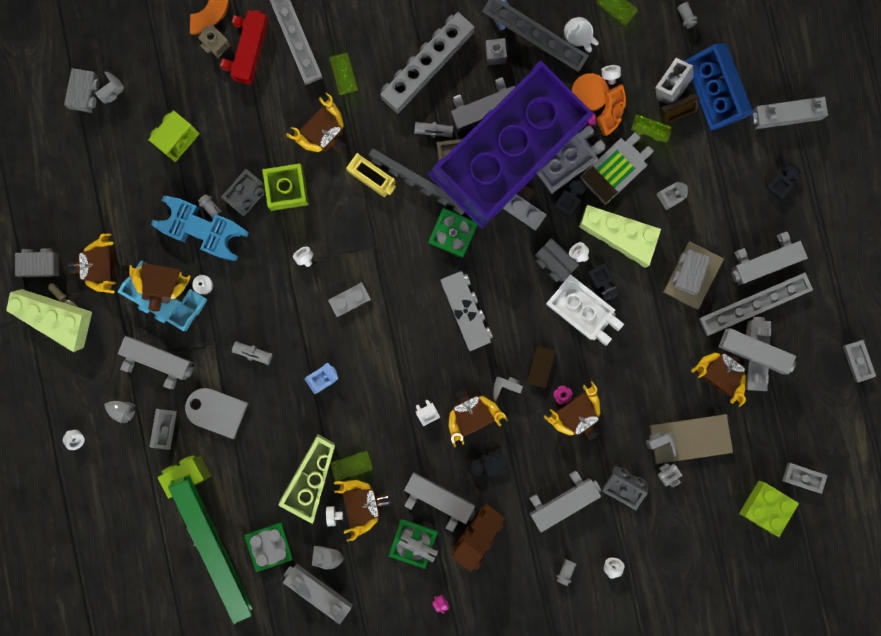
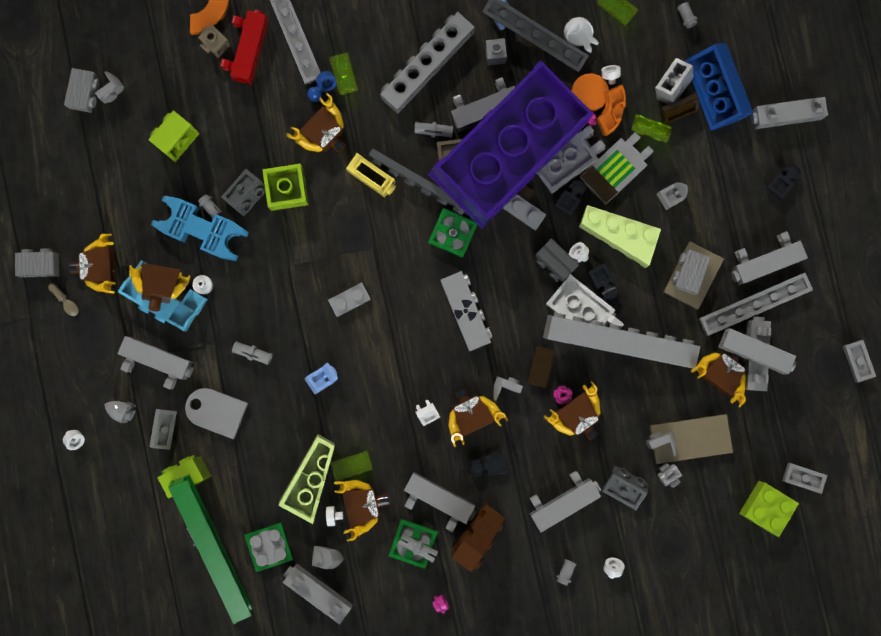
(51, 317): yellowish green wedge -> none
(303, 256): white tile -> none
(325, 82): none -> blue plate
(621, 341): none -> light grey brick

